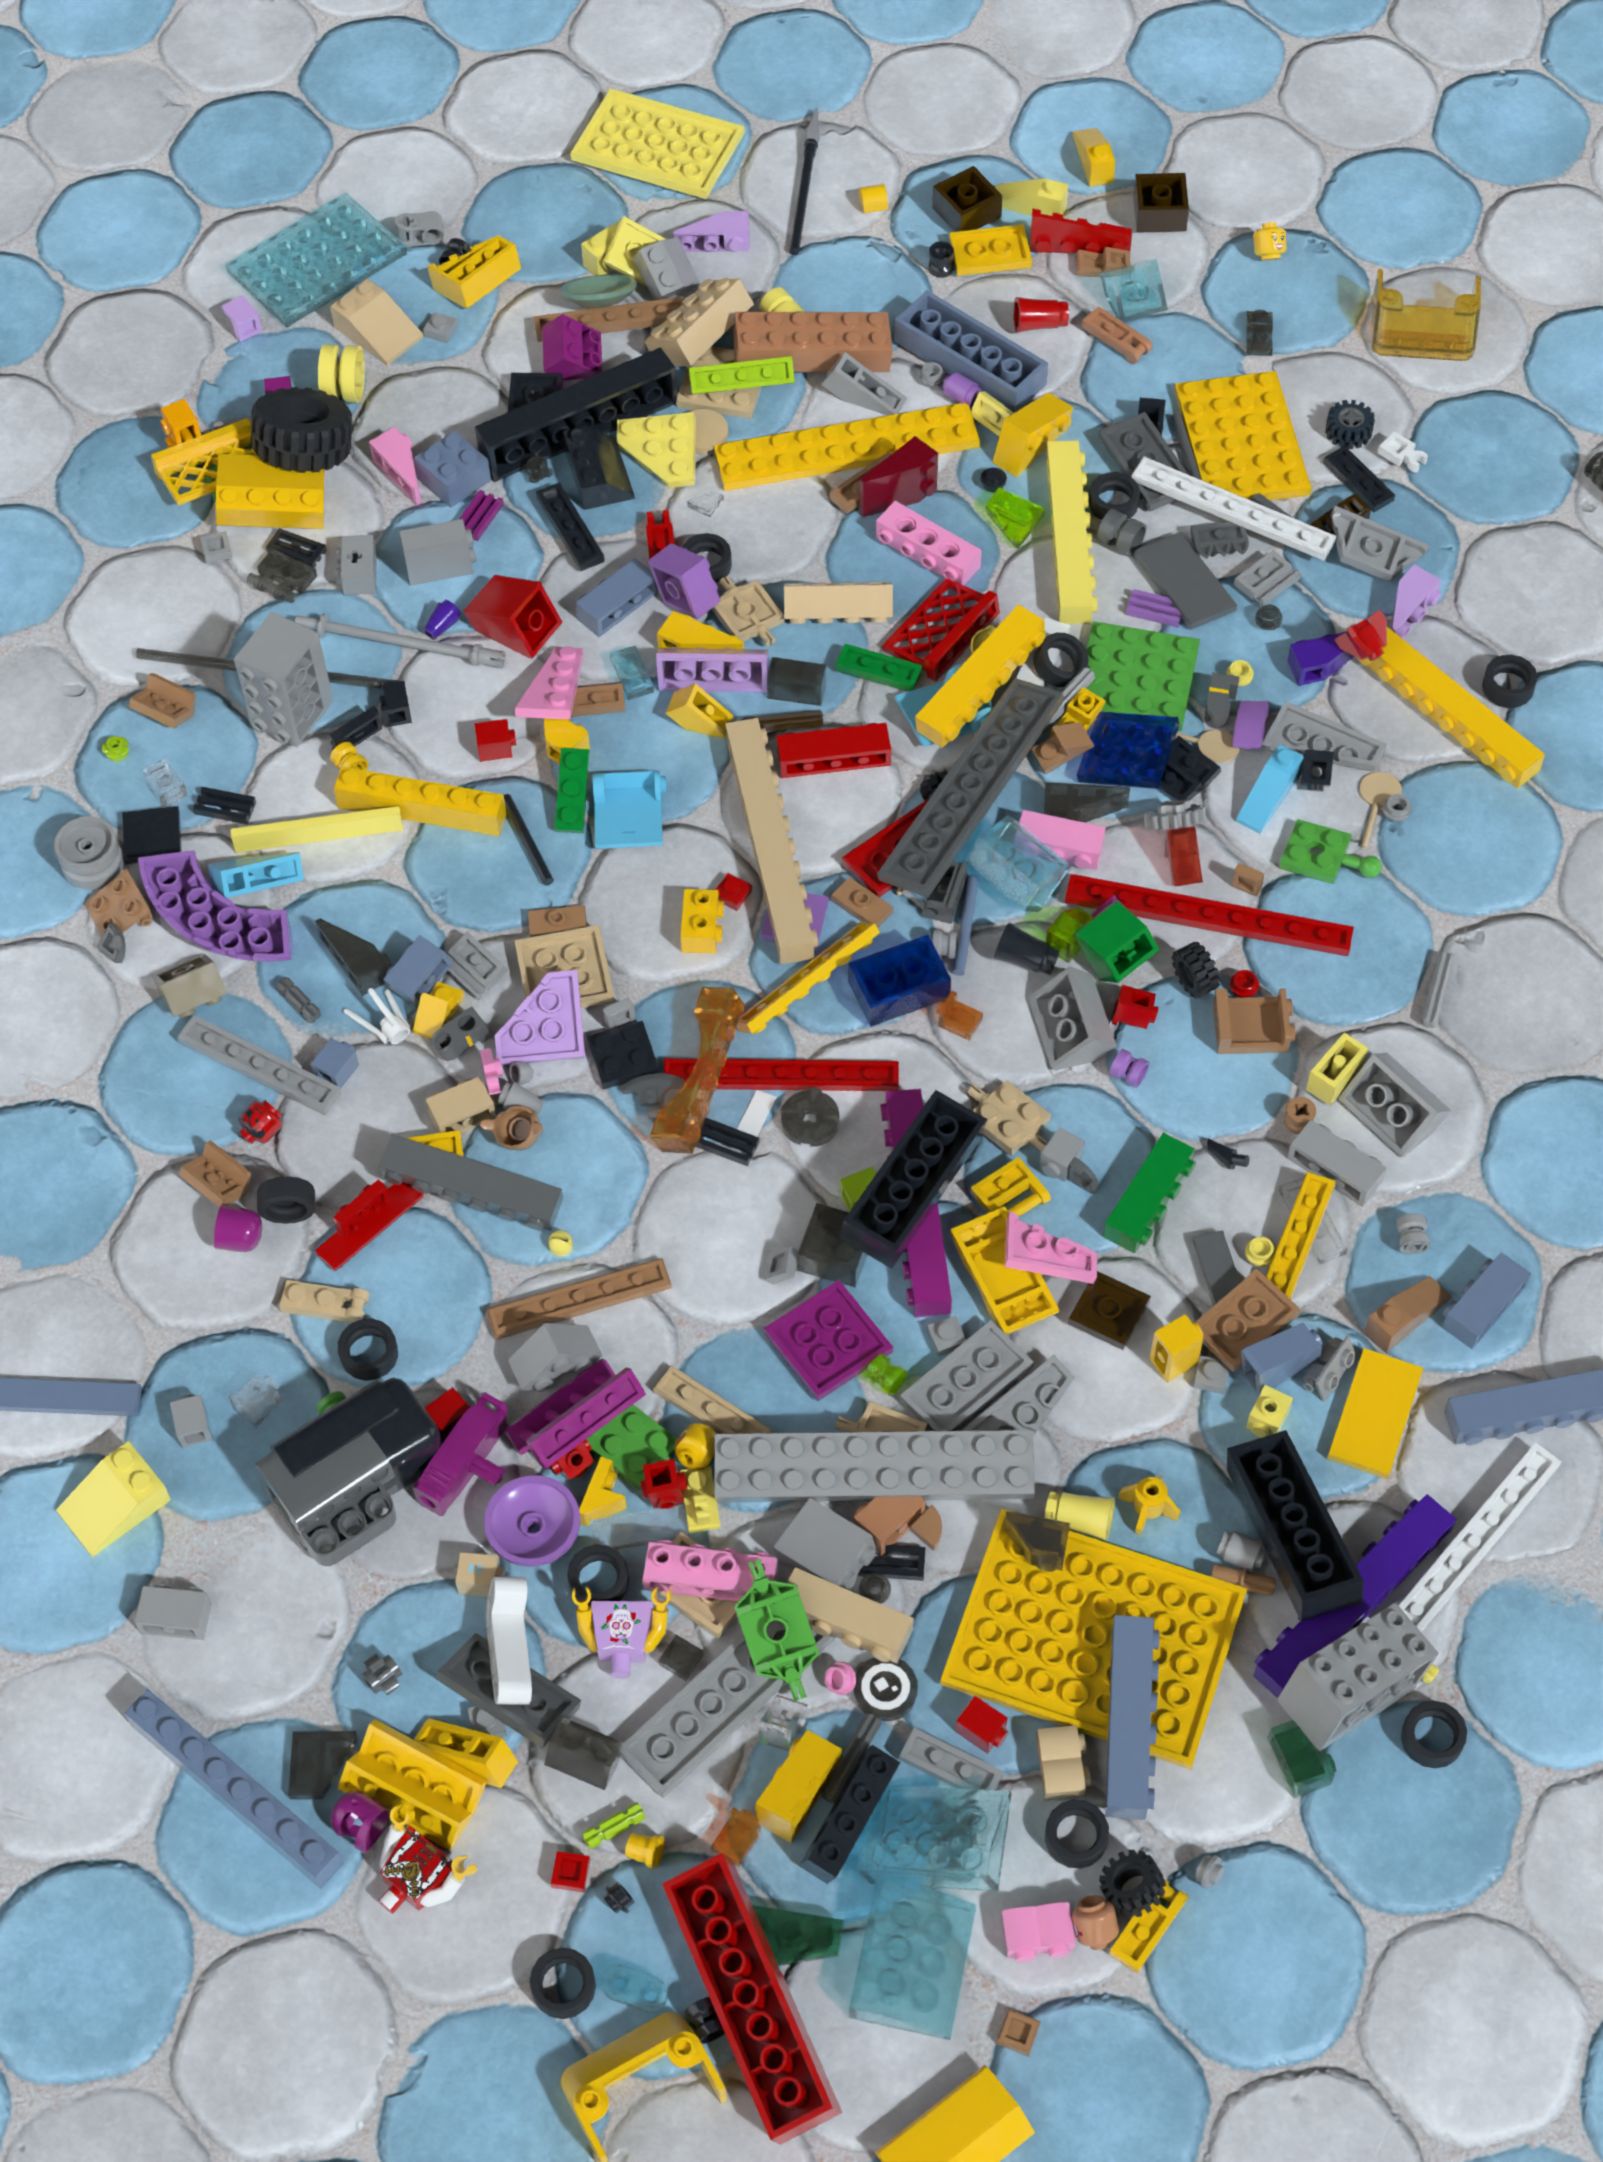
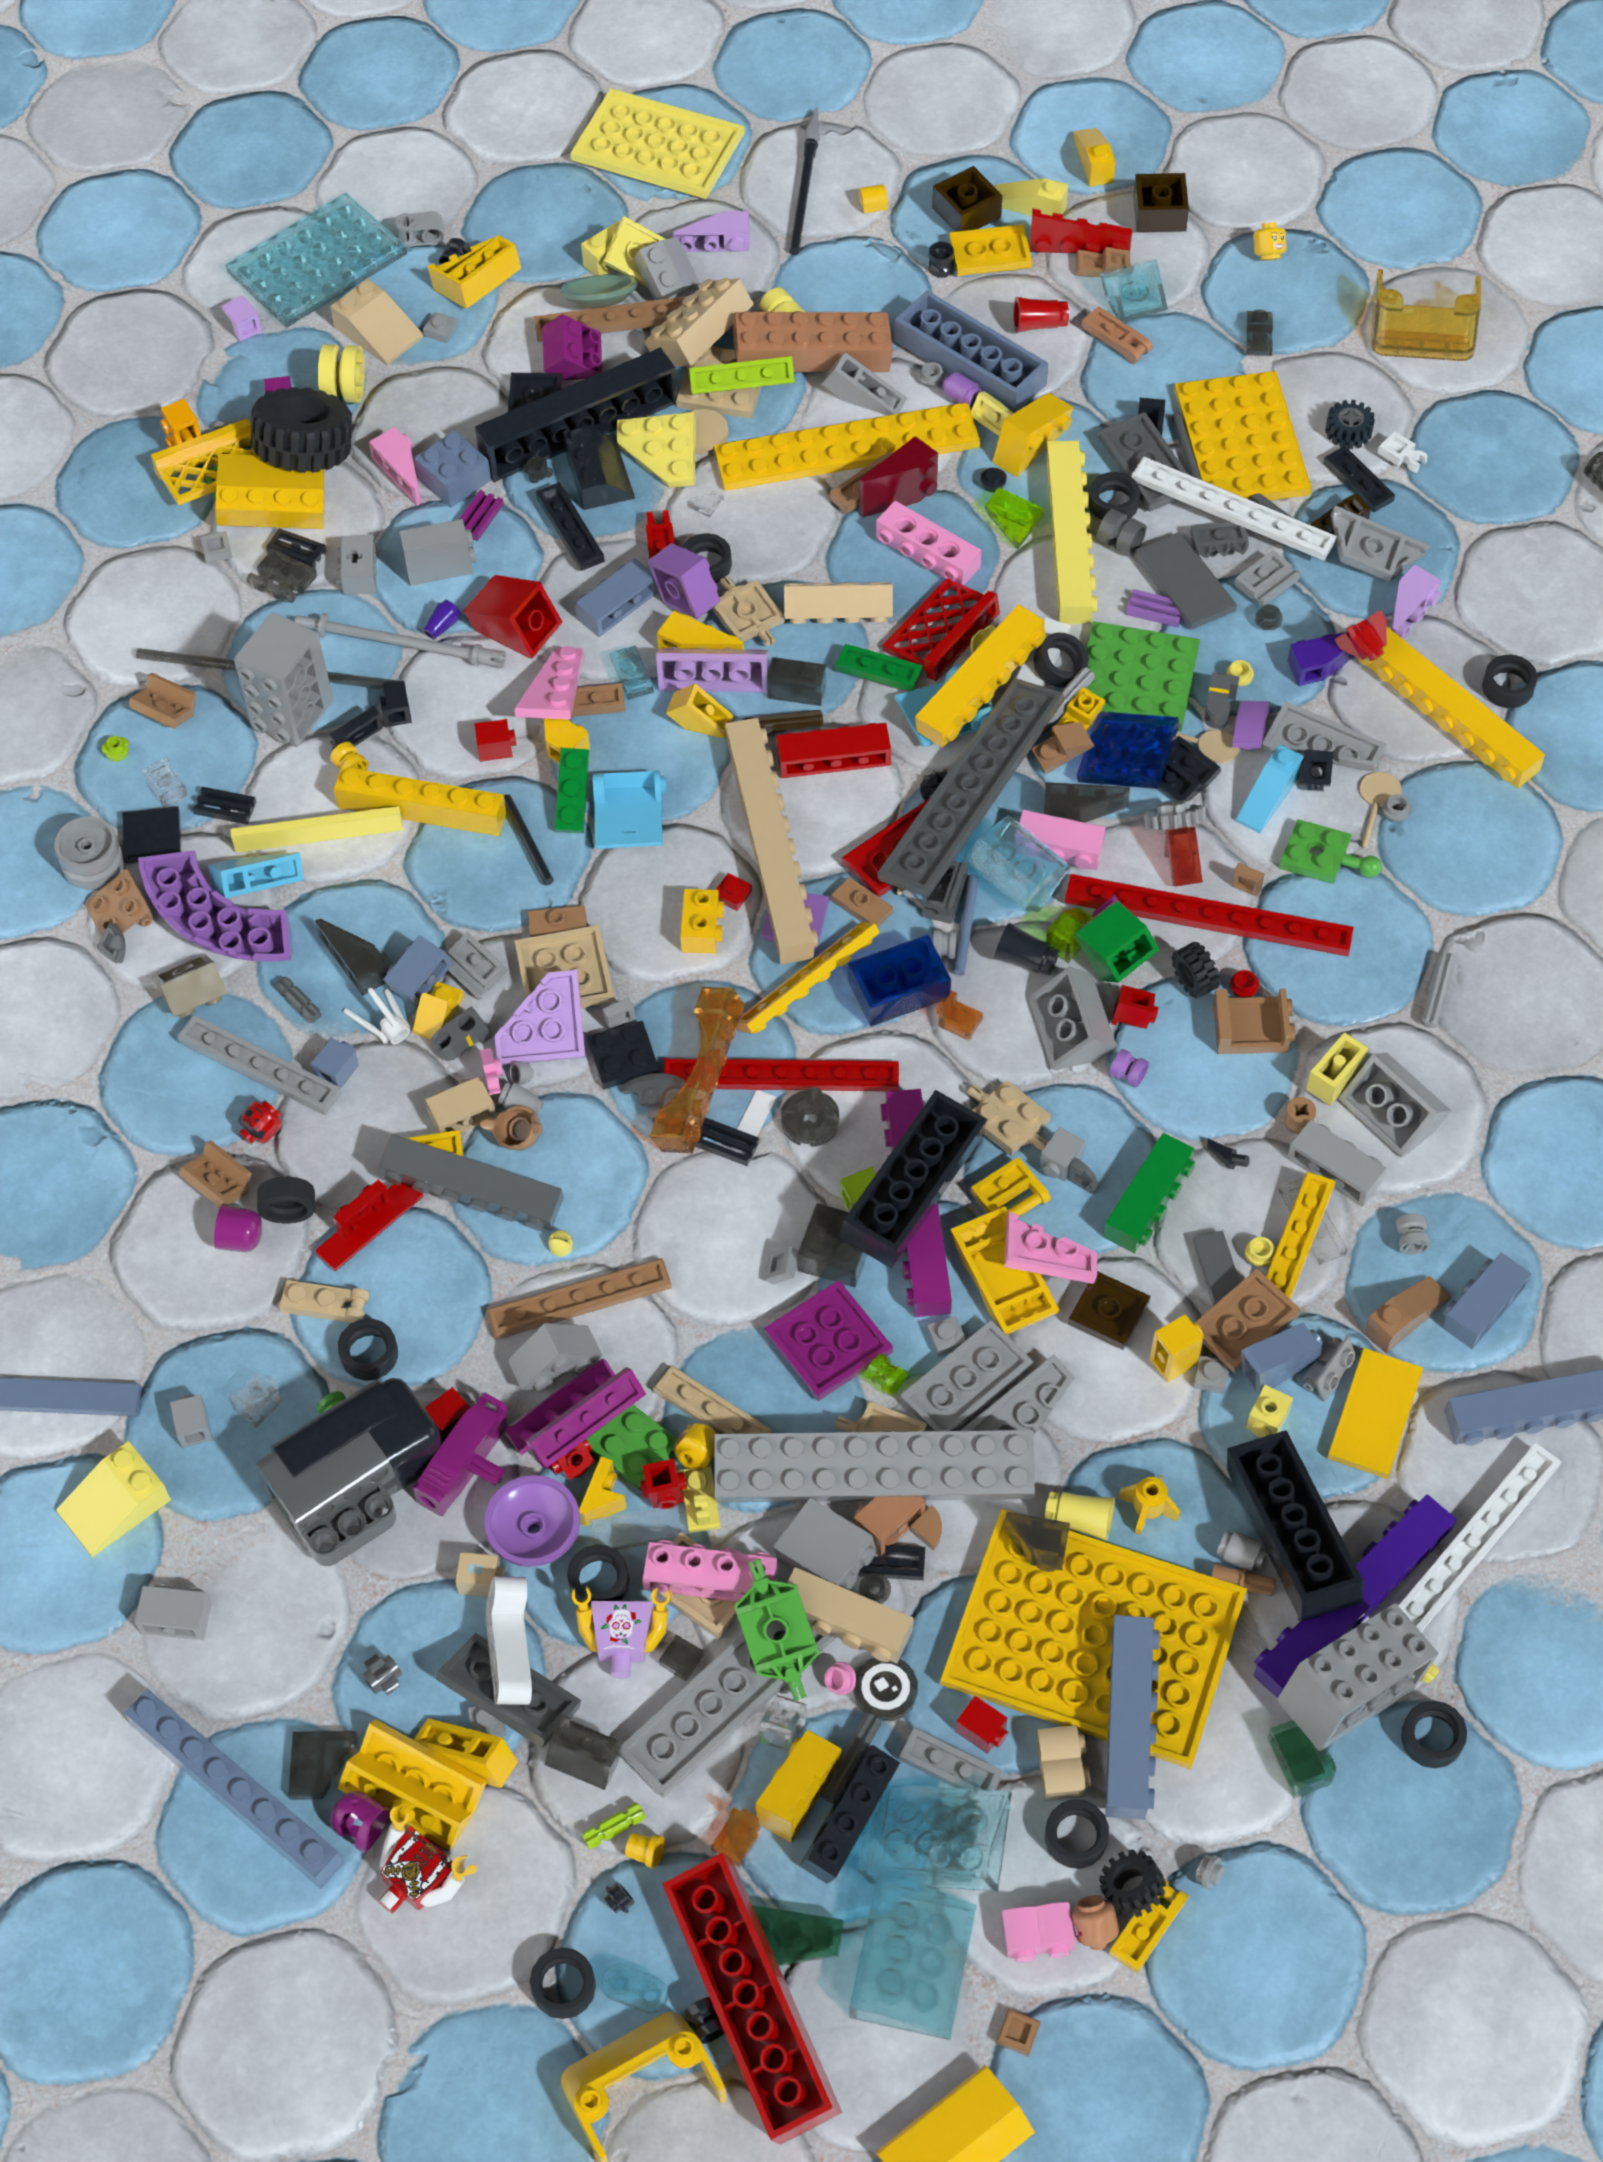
(570, 1871): red plate -> none

